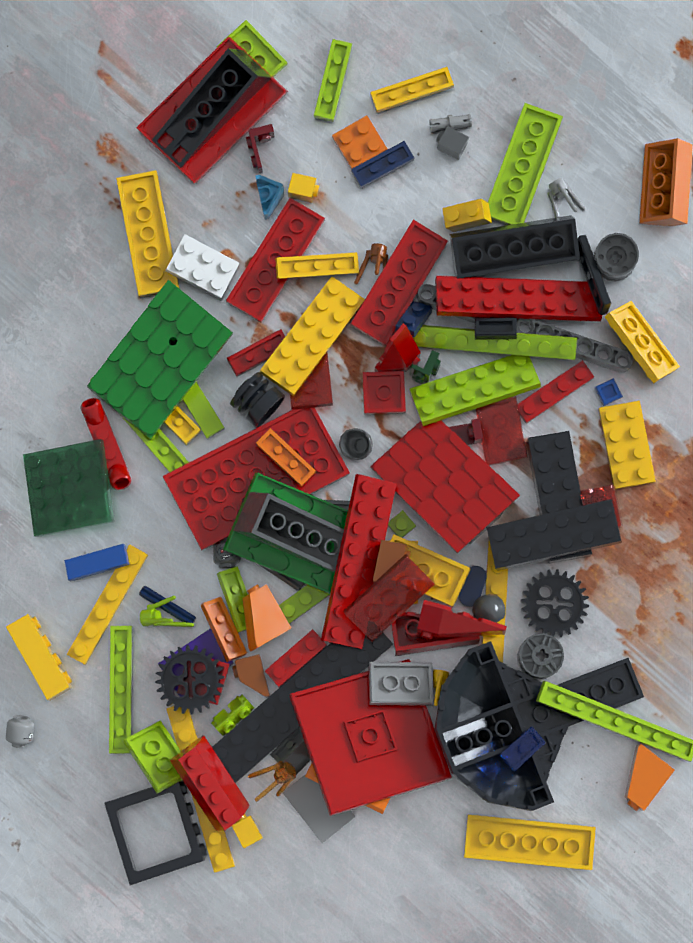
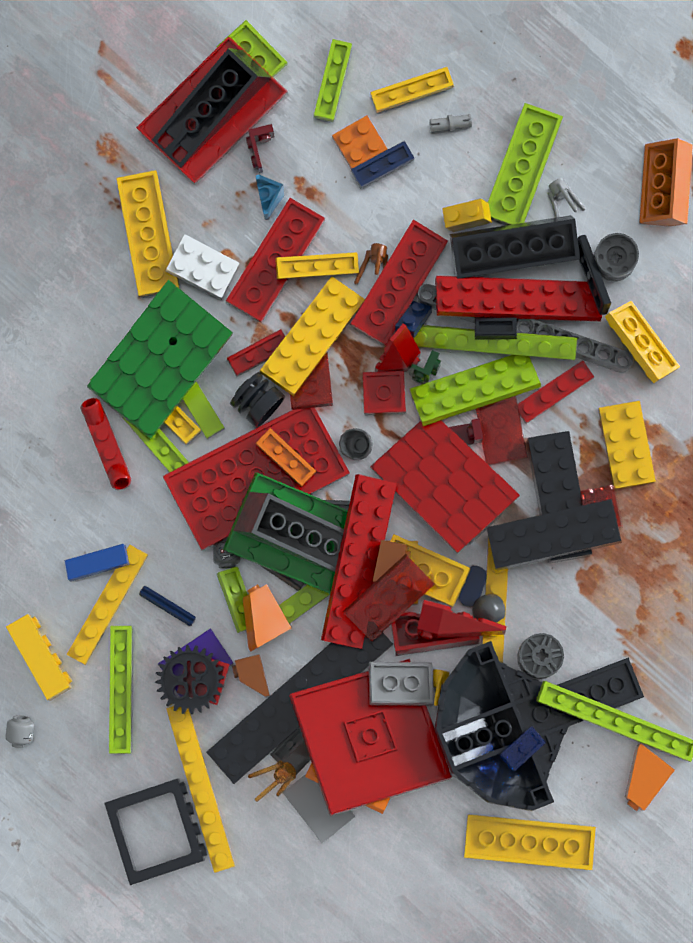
(68, 488): clear green plate -> none
(152, 751): lime tile -> none
(153, 617): lime plant -> none
(210, 784): red slope -> none
(223, 629): orange plate -> none
(240, 709): lime hinge -> none
(247, 831): yellow brick -> none
(295, 658): red brick -> none
(303, 187): yellow brick -> none
(401, 524): lime plate -> none
(452, 142): dark grey brick -> none
(555, 584): black gear -> none
(608, 392): blue tile -> none

